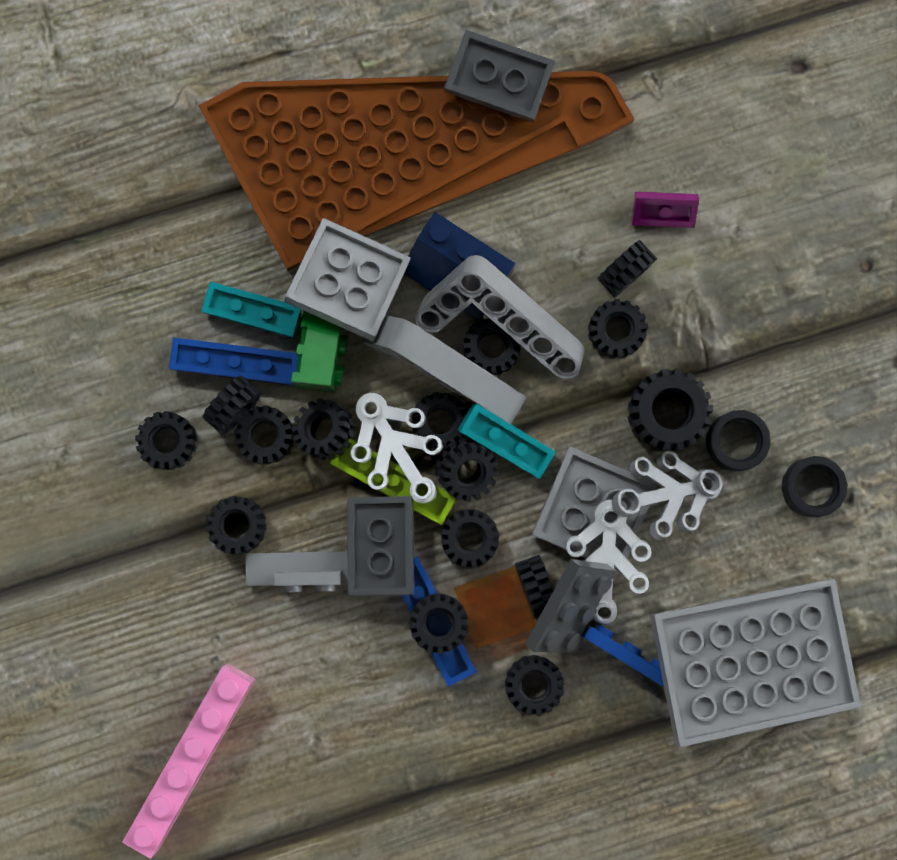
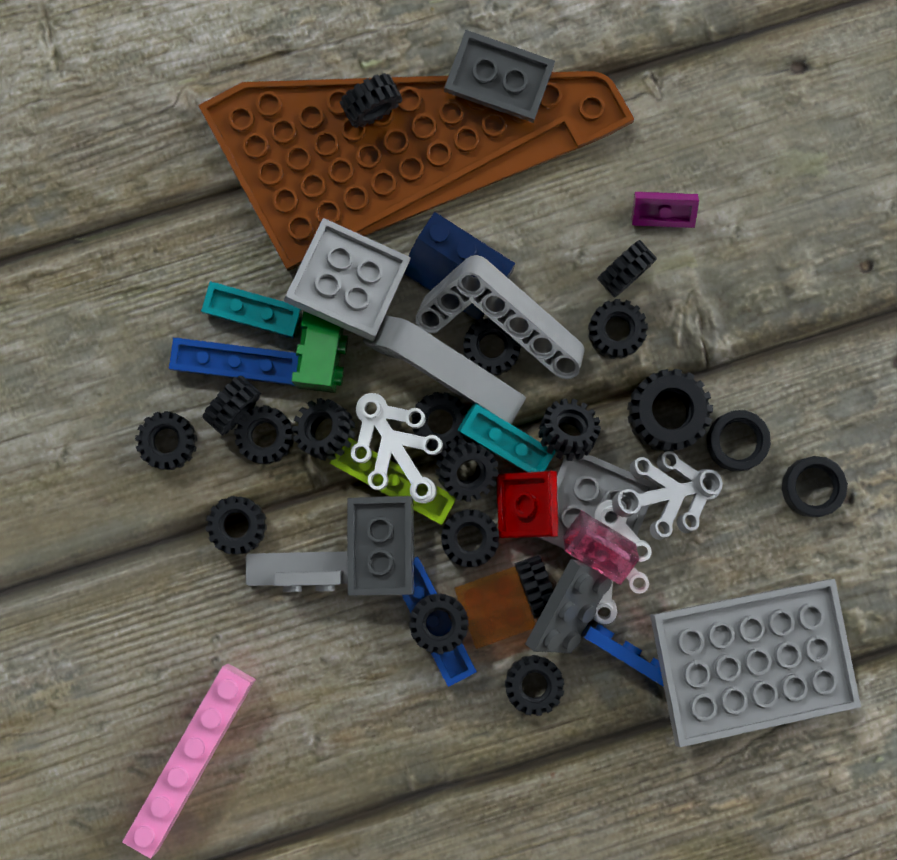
(371, 100): none -> black tyre
(527, 504): none -> red plate
(562, 442): none -> black tyre
(601, 547): none -> clear pink brick

